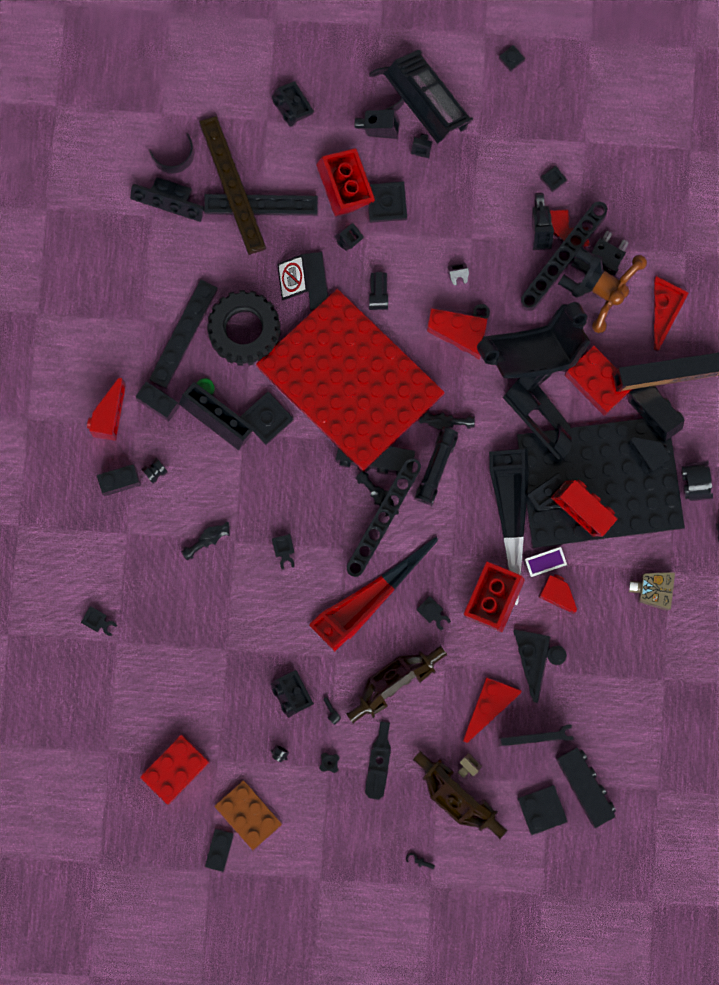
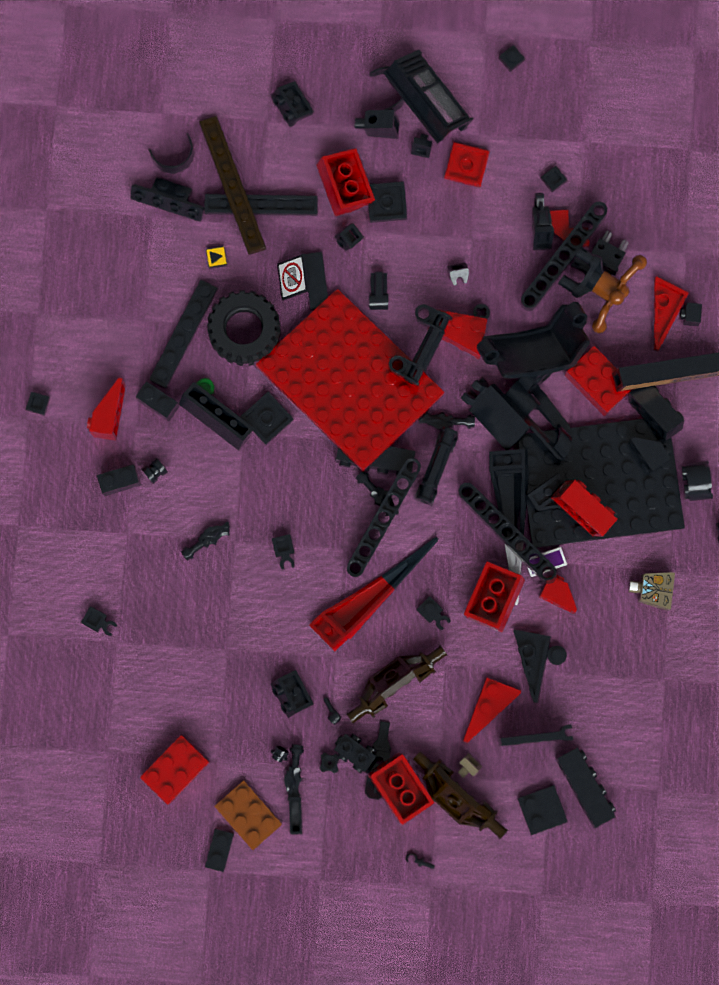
(37, 403): none -> black plate
(216, 257): none -> tile
(293, 778): none -> black piece
(295, 815): none -> black piece
(351, 749): none -> black brick
(400, 788): none -> red brick
(427, 348): none -> black piece
(467, 164): none -> red tile
(497, 413): none -> black tile
(503, 524): none -> black beam
(691, 314): none -> black plate

